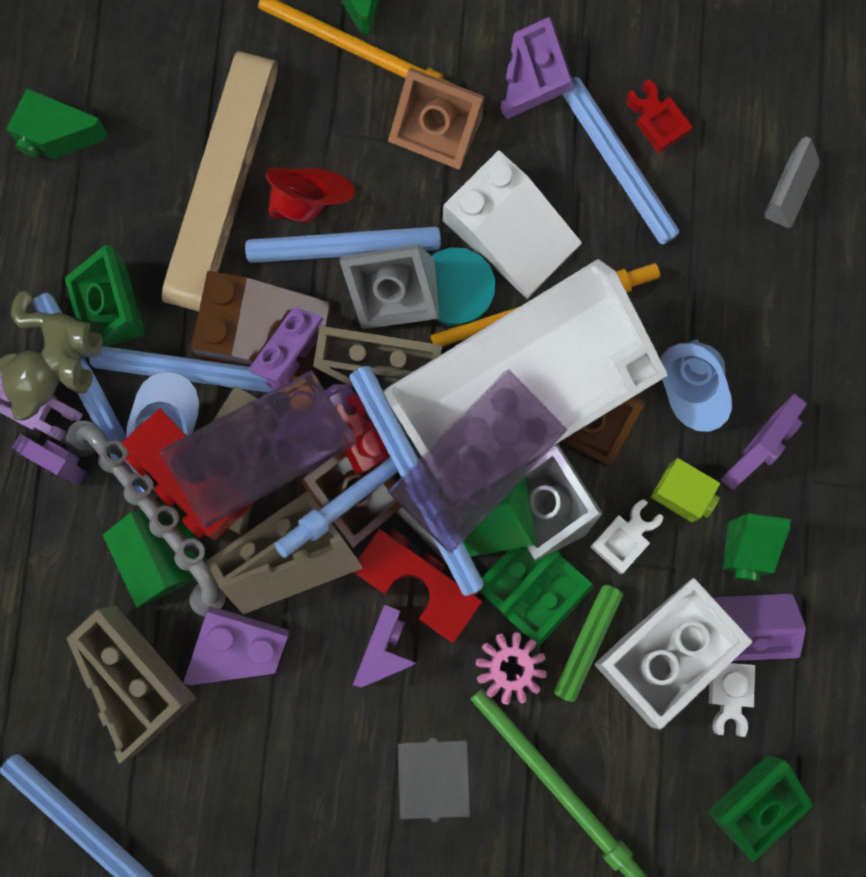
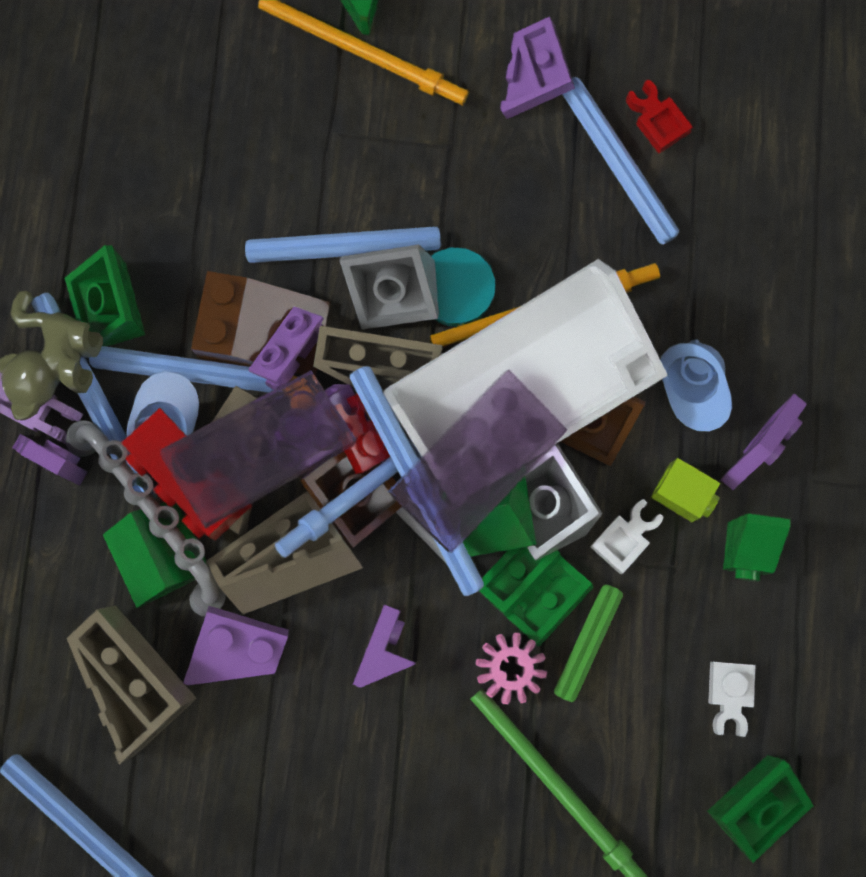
(52, 127): green slope -> none
(220, 179): tan beam -> none
(305, 192): red piece -> none
(389, 560): red arch -> none
(433, 779): clear piece -> none
(436, 118): nougat slope -> none
(510, 224): white slope -> none
(673, 654): white slope -> none
(770, 622): medium lavender panel -> none
(793, 184): light grey slope -> none

